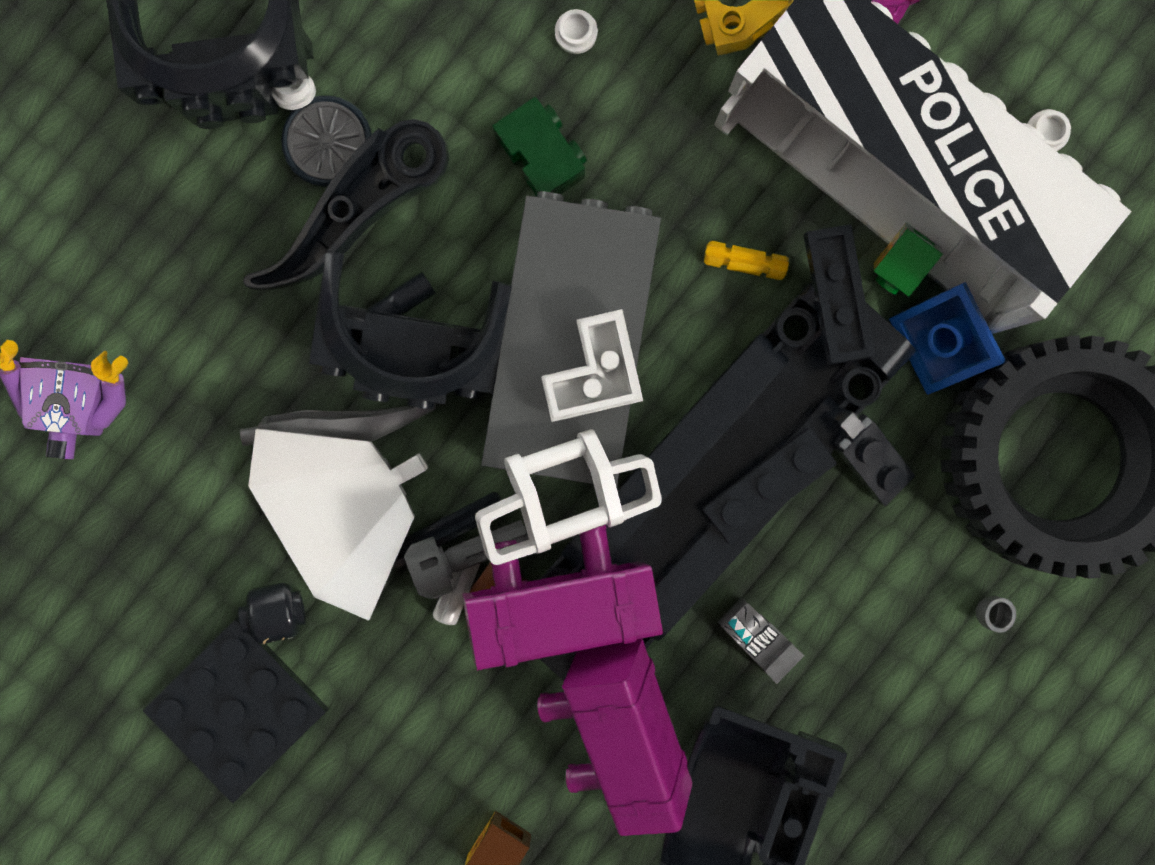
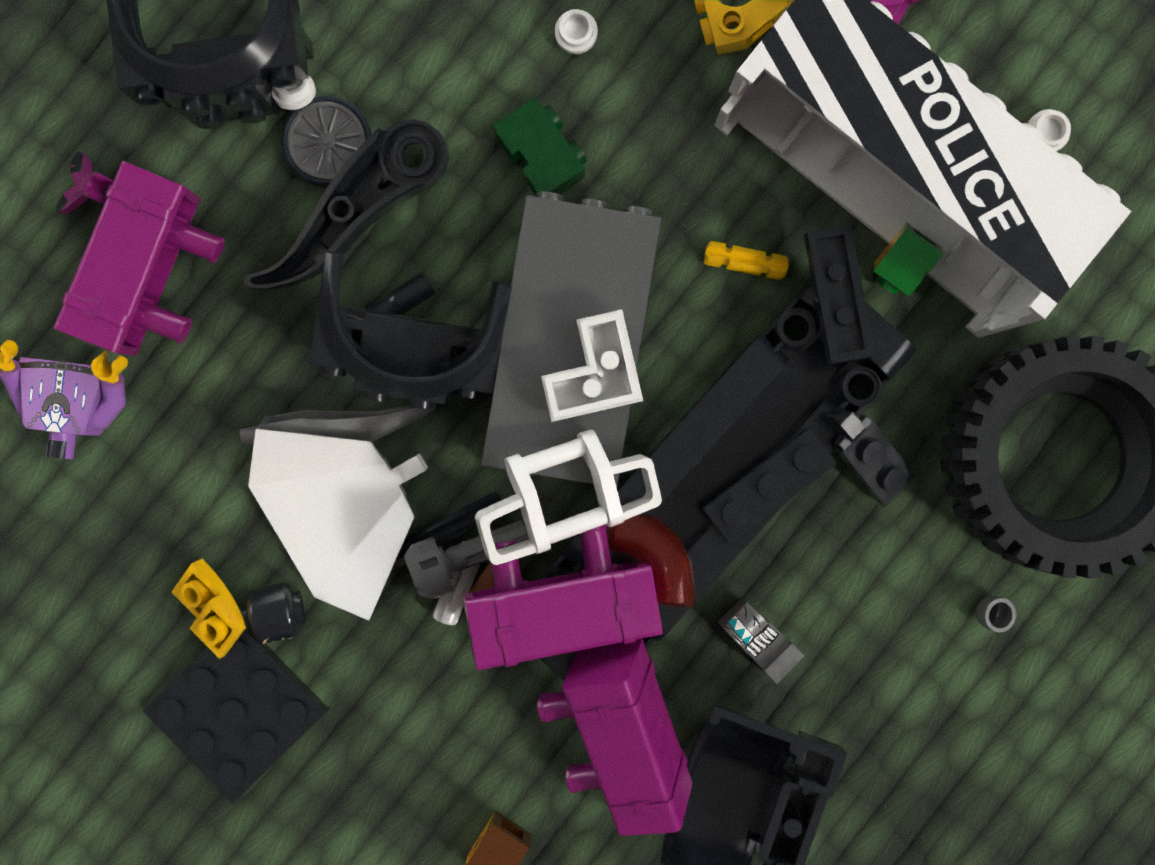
(87, 185): none -> magenta piece
(130, 263): none -> magenta piece
(209, 600): none -> yellow slope
(662, 550): none -> clear red cylinder
(948, 338): blue slope -> none

